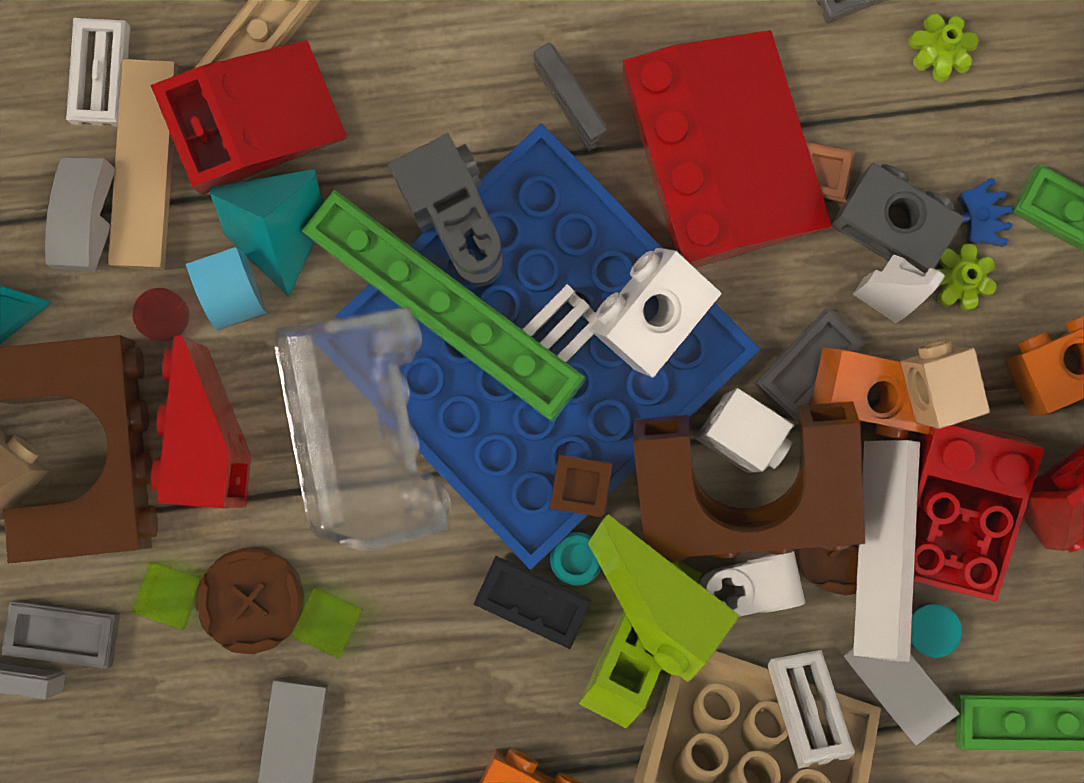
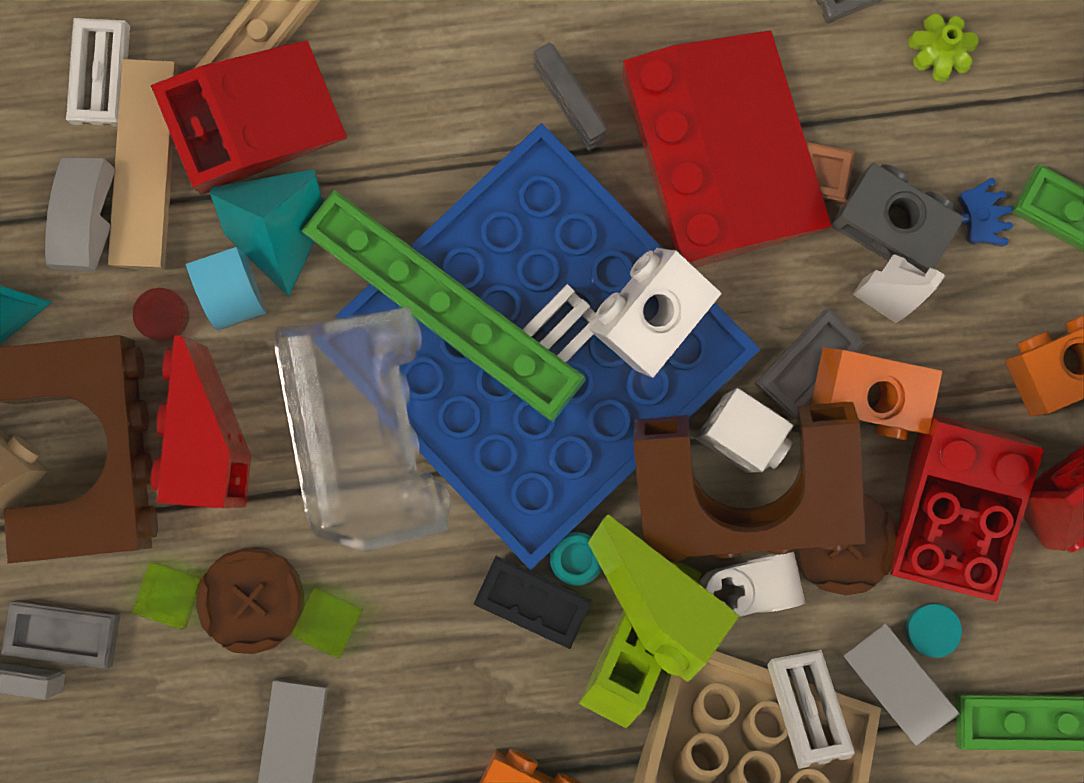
(443, 195): dark grey brick -> none
(581, 486): reddish brown plate -> none
(888, 554): white tile -> none
(944, 384): tan brick -> none
(957, 284): lime plant -> none

